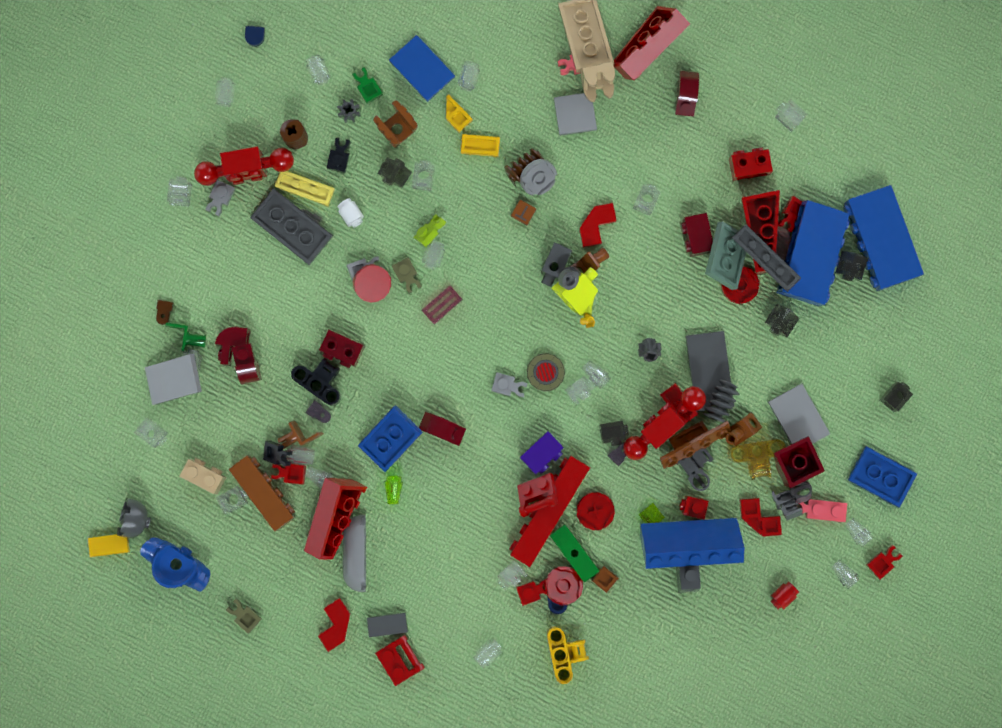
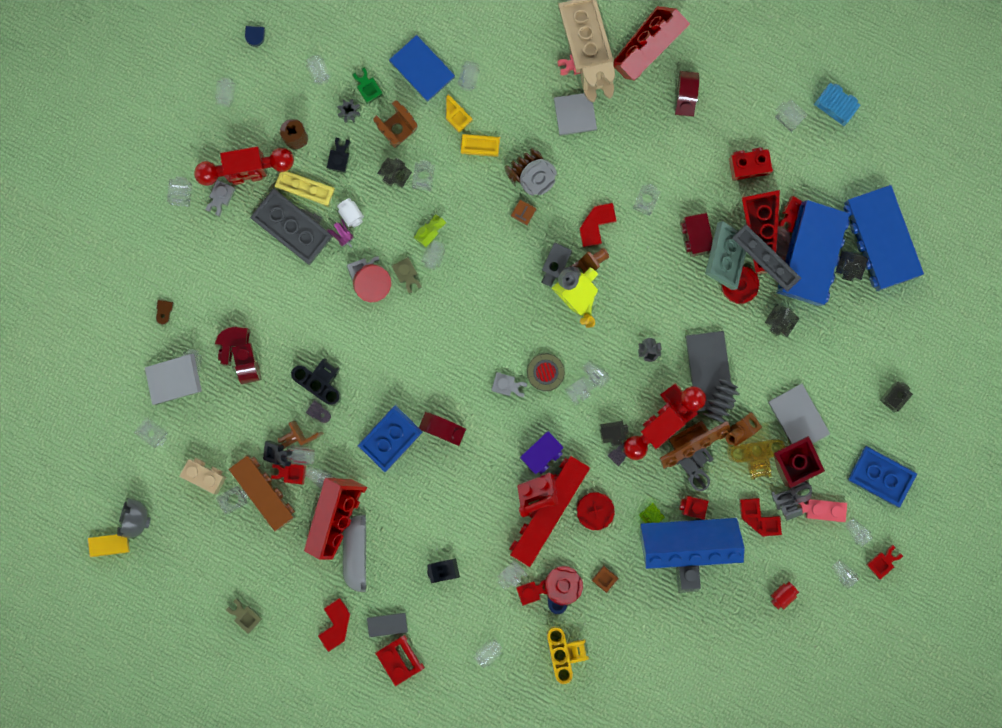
(161, 553): blue piece -> none
(188, 339): green bracket -> none
(341, 348): dark red brick -> none
(345, 235): none -> flat silver piece
(393, 489): clear neon green cone -> none
(438, 298): clear pink tile -> none
(443, 570): none -> black bracket
(581, 563): green tile -> none
(837, 104): none -> dark azure brick

